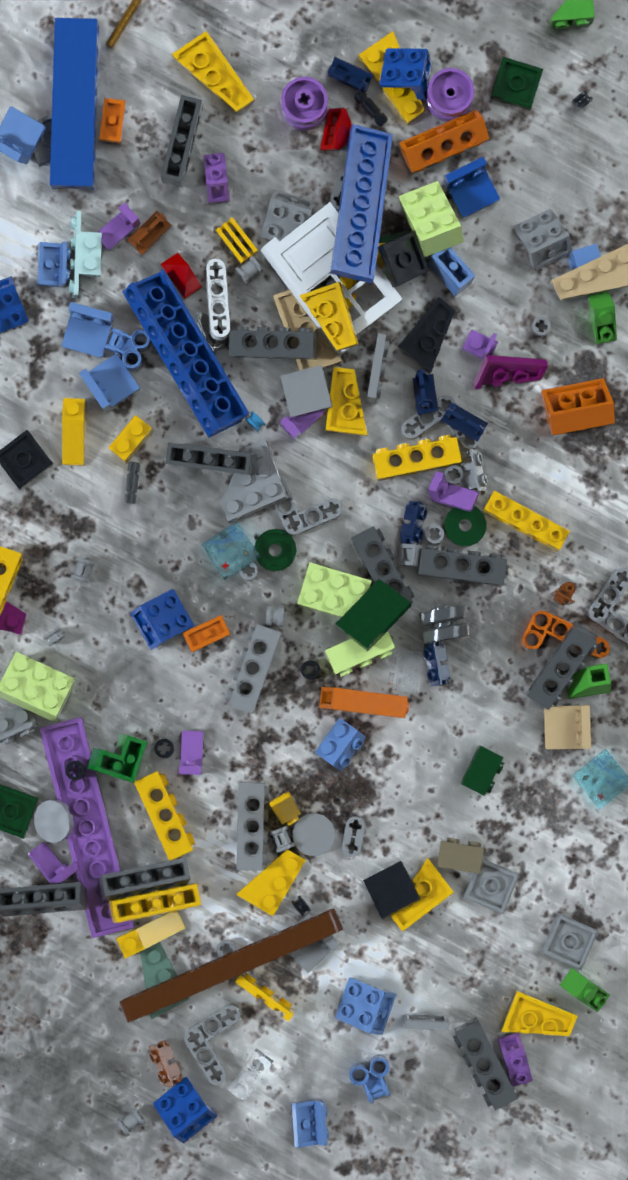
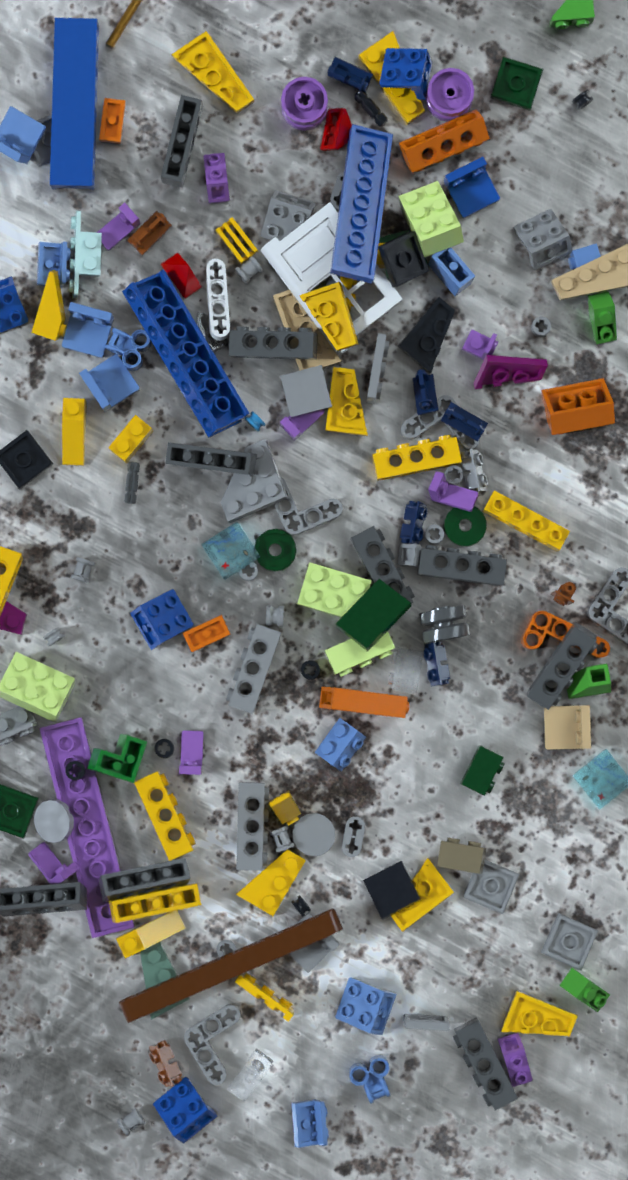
(51, 313): none -> yellow slope

